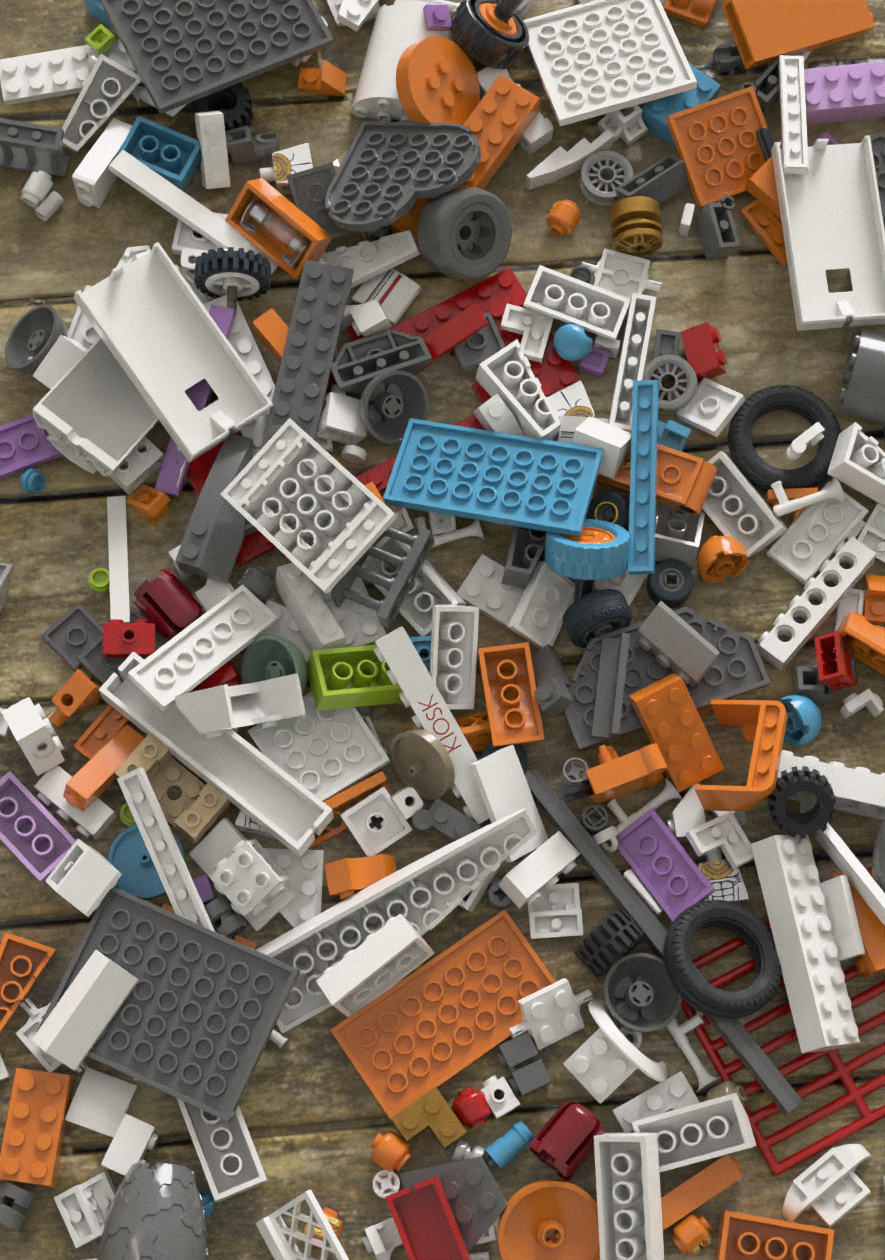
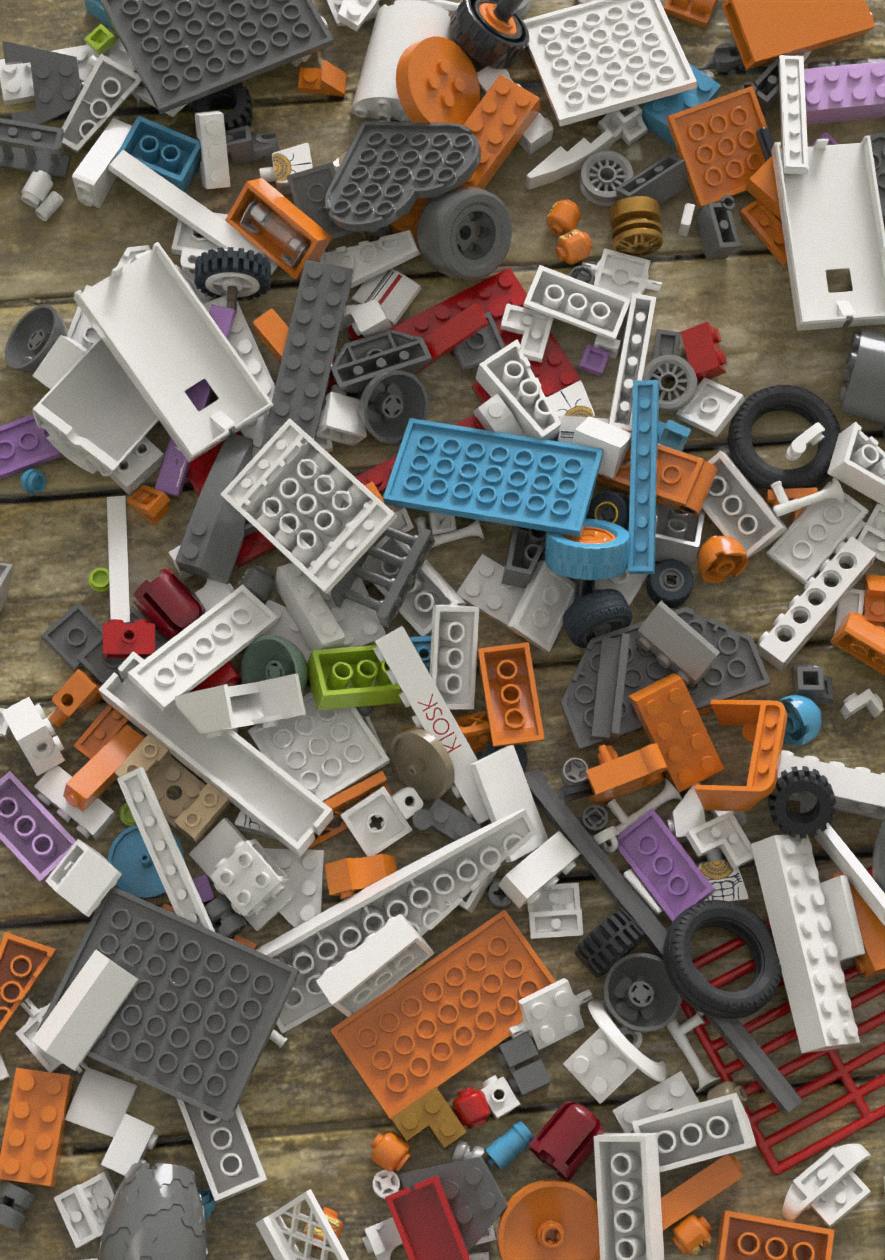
(54, 81): none -> dark grey wing
(354, 454): white tile -> none
(437, 17): medium lavender plate -> none
(551, 682): dark grey slope -> none
(572, 342): dark azure hair -> none
(573, 247): none -> orange head
(837, 669): red torso -> none

